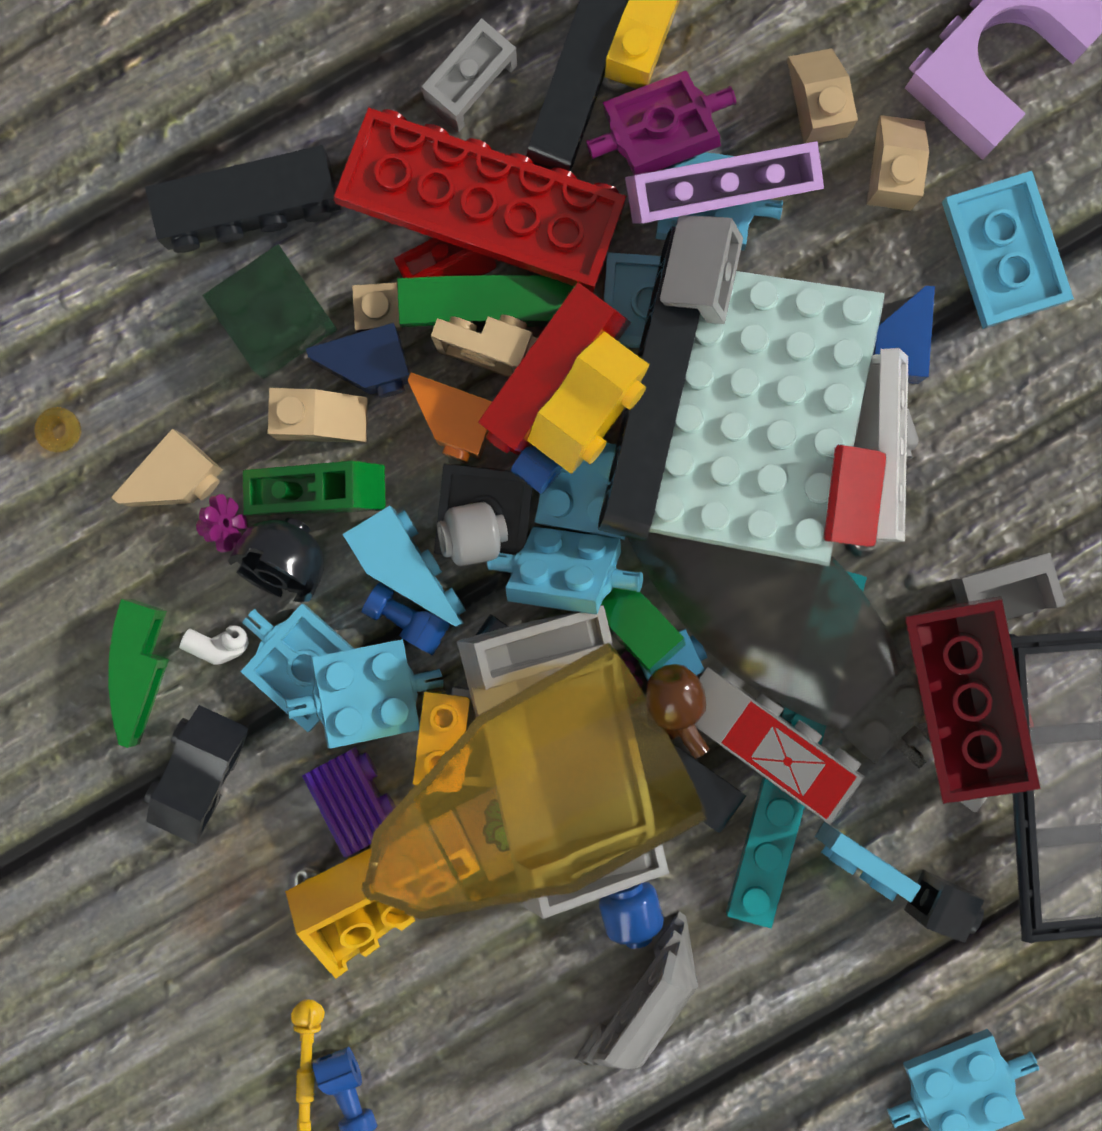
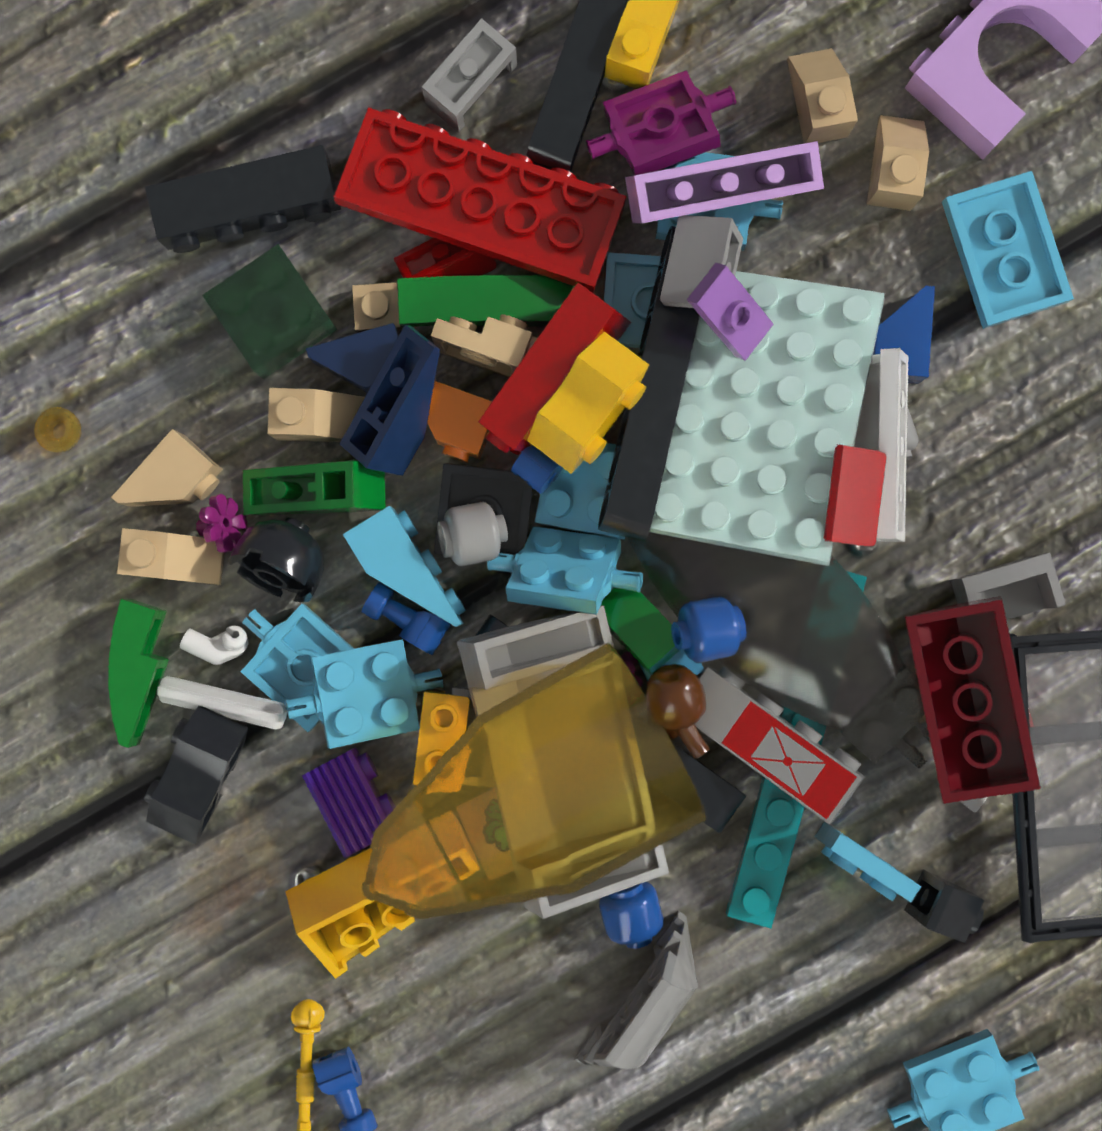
(169, 557): none -> tan slope
(222, 701): none -> white axle
(396, 406): none -> dark blue slope
(709, 629): none -> blue head
(730, 311): none -> medium lavender plate

